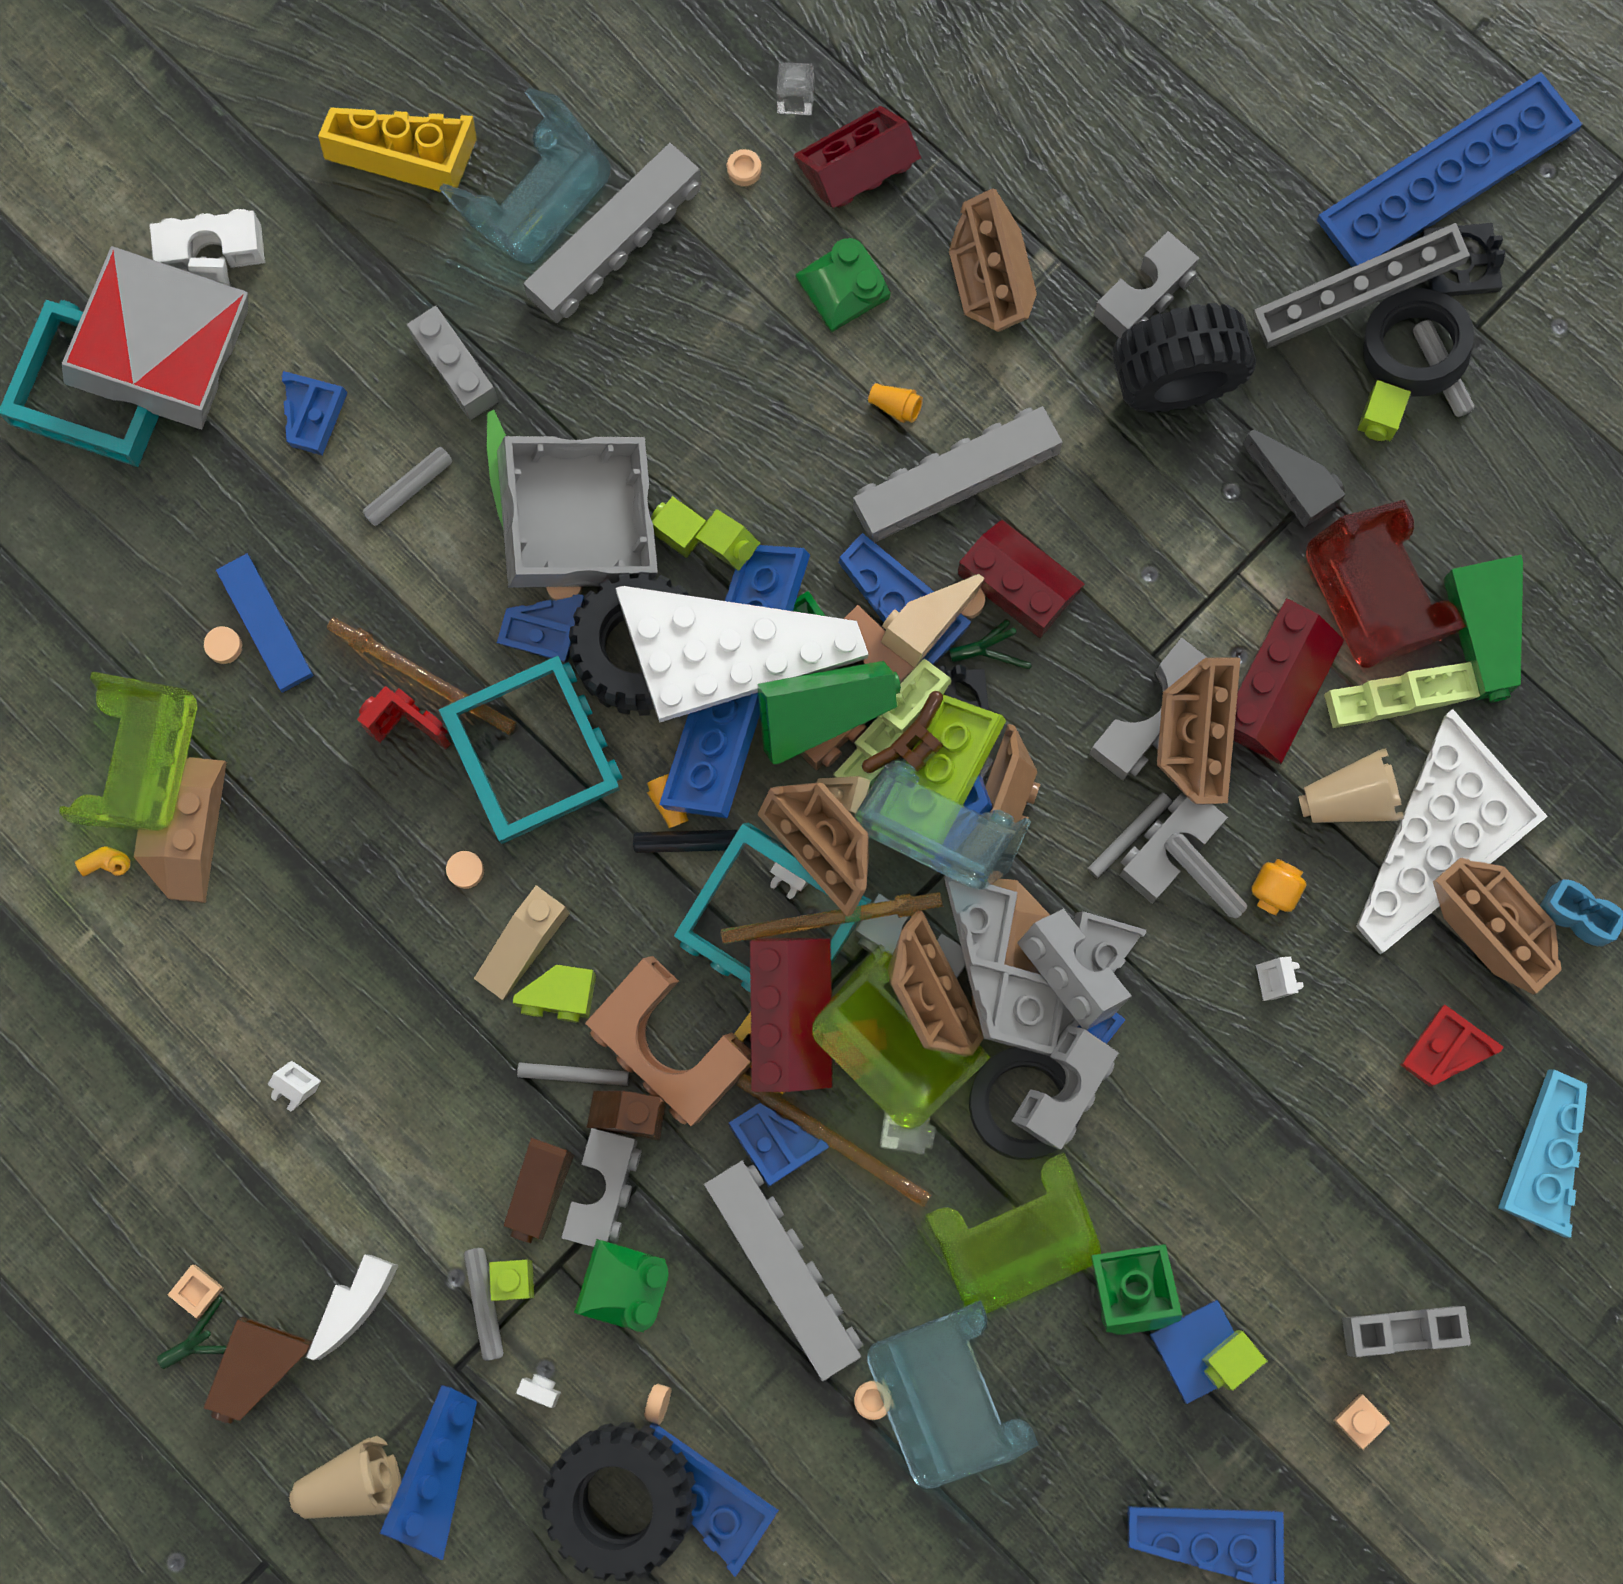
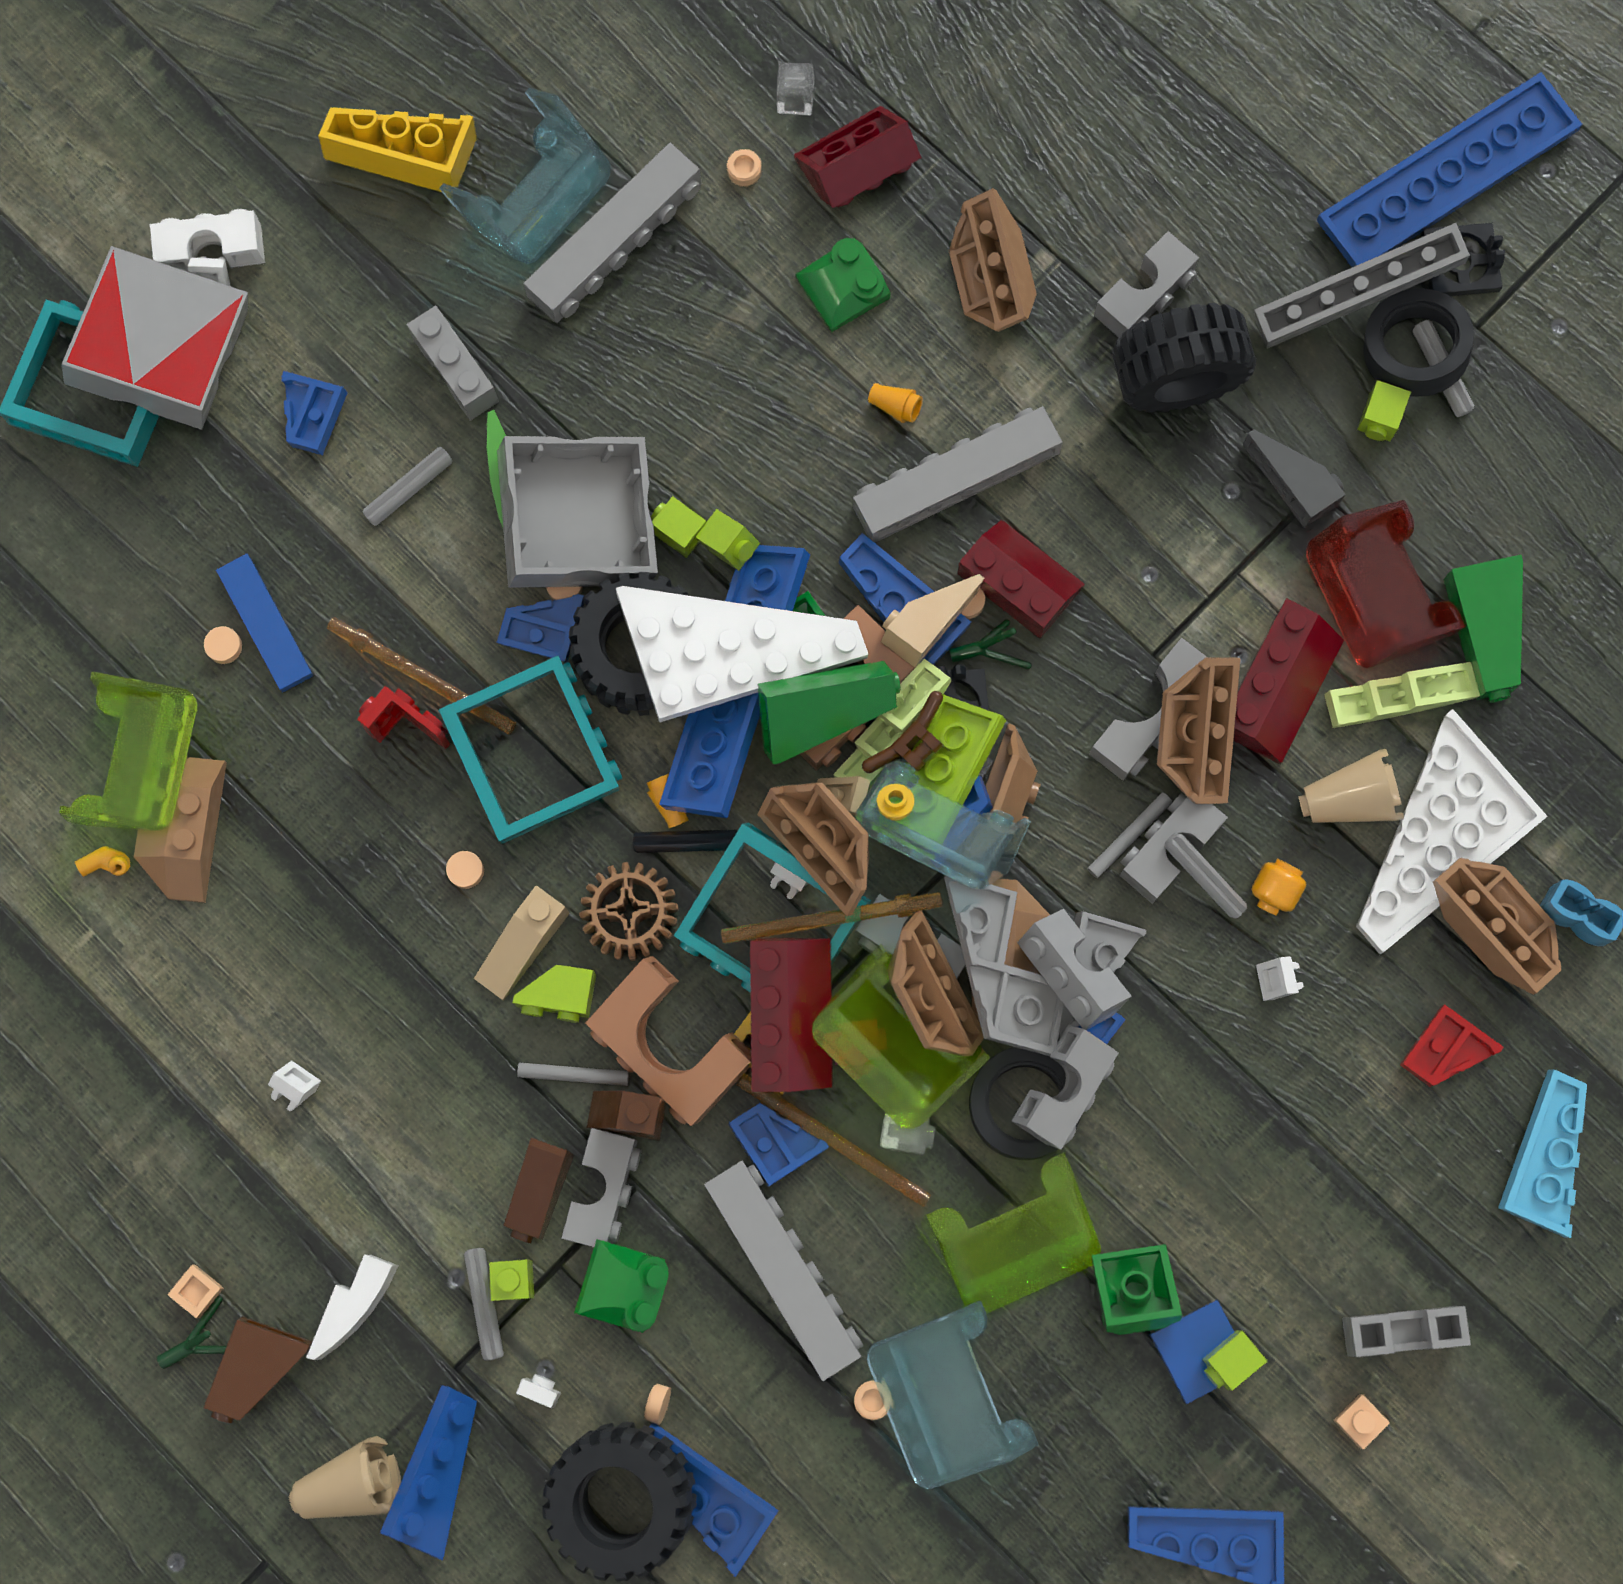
(644, 912): none -> medium nougat gear
(895, 811): none -> yellow plate

